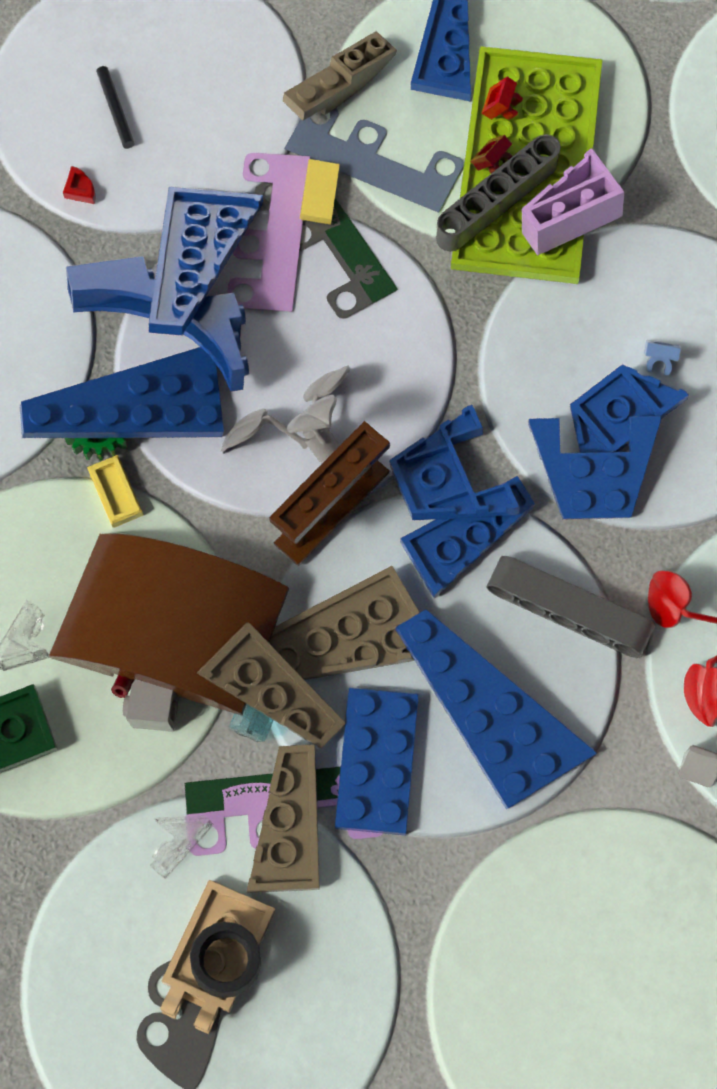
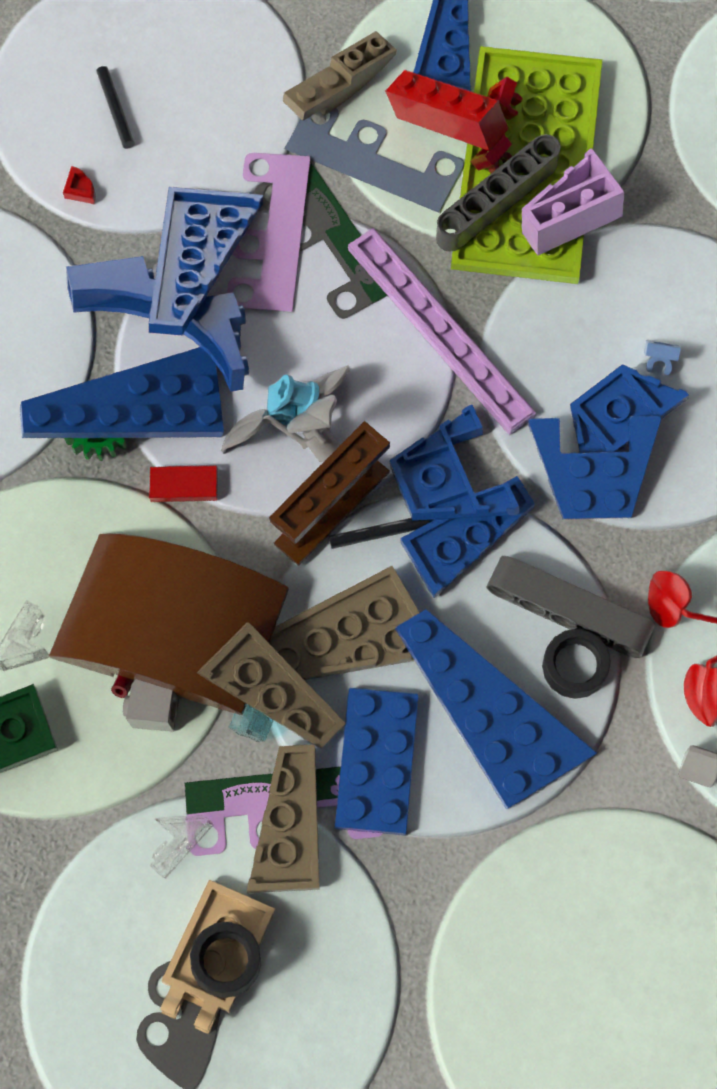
(115, 491): light yellow tile -> none
(183, 483): none -> red tile
(290, 398): none -> medium azure piece
(319, 191): light yellow tile -> none
(375, 532): none -> black bar
(441, 331): none -> lavender tile
(447, 109): none -> red brick
(585, 639): none -> black tyre

